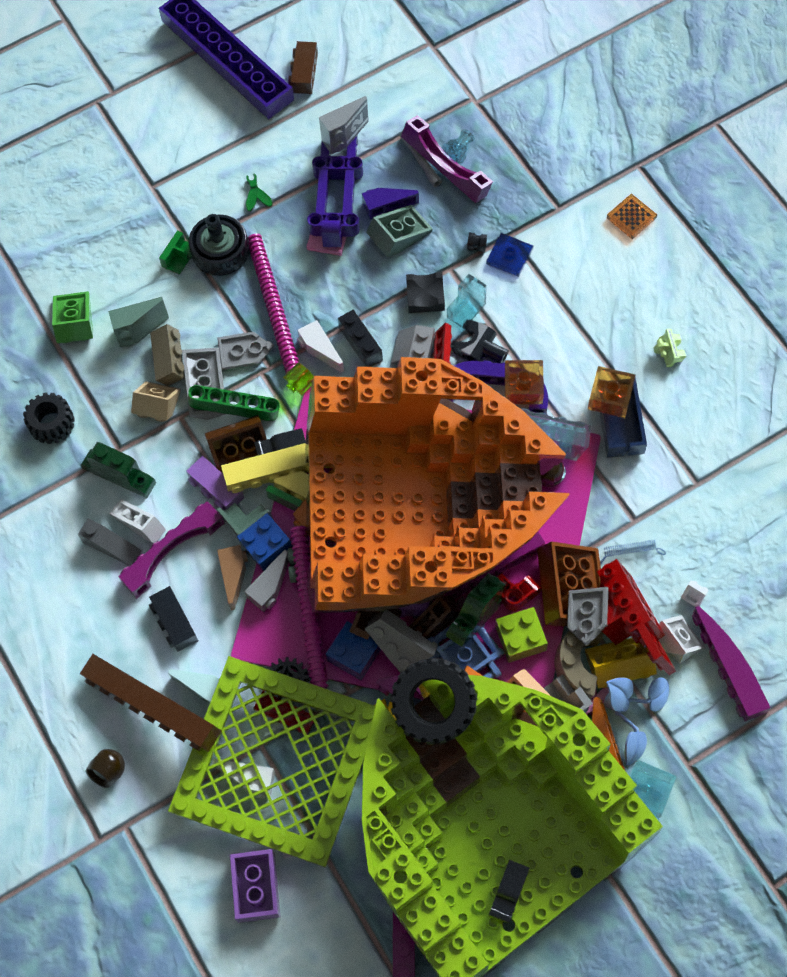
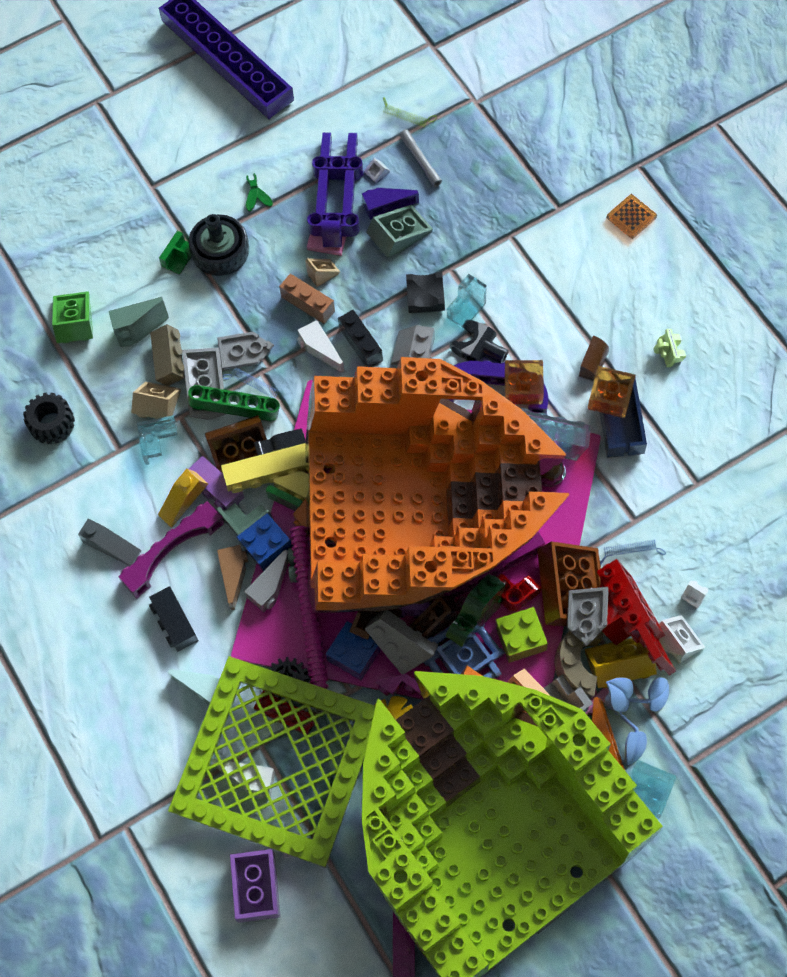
(109, 765): dark brown helmet -> none
(118, 469): dark green brick -> none
(138, 521): white slope -> none
(151, 432): none -> clear light blue panel
(151, 703): reddish brown brick -> none
(181, 496): none -> yellow slope
(252, 381): none -> light blue piece
(273, 302): dark pink piece -> none
(299, 379): clear neon green brick -> none
(303, 67): reddish brown brick -> none
(307, 298): none -> nougat brick
(321, 270): none -> tan slope
(343, 124): light grey slope -> none
(376, 170): none -> white slope
(404, 708): black tyre -> none
(405, 113): none -> piece
(442, 343): red plate -> none
(457, 147): clear light blue connector -> none
(471, 183): magenta arch -> none
(477, 242): black wheel -> none
(509, 254): clear blue plate -> none
(509, 891): black piece -> none
(594, 357): none -> reddish brown brick
(732, 668): magenta slope -> none

